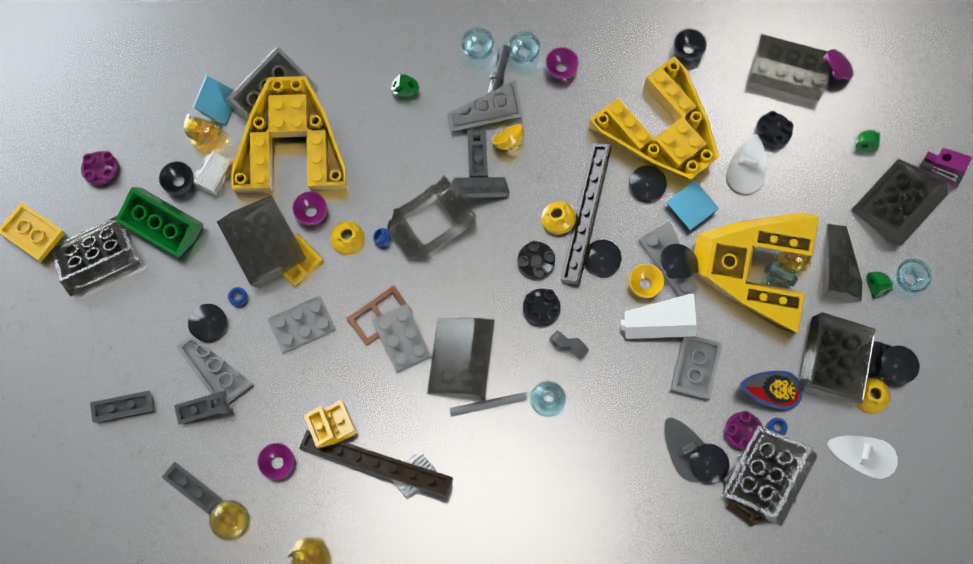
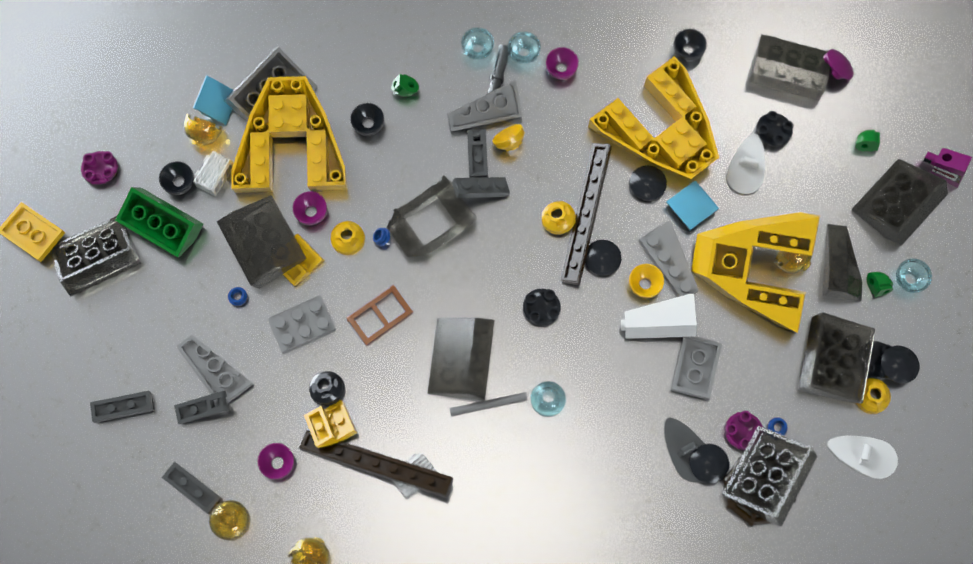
(207, 322): black dish -> none
(332, 393): none -> black piece
(364, 112): none -> black piece
(401, 338): light grey plate -> none
(536, 259): black dish -> none
(575, 345): dark grey piece -> none
(678, 261): black dish -> none
(773, 389): shield -> none
(778, 277): clear light blue piece -> none

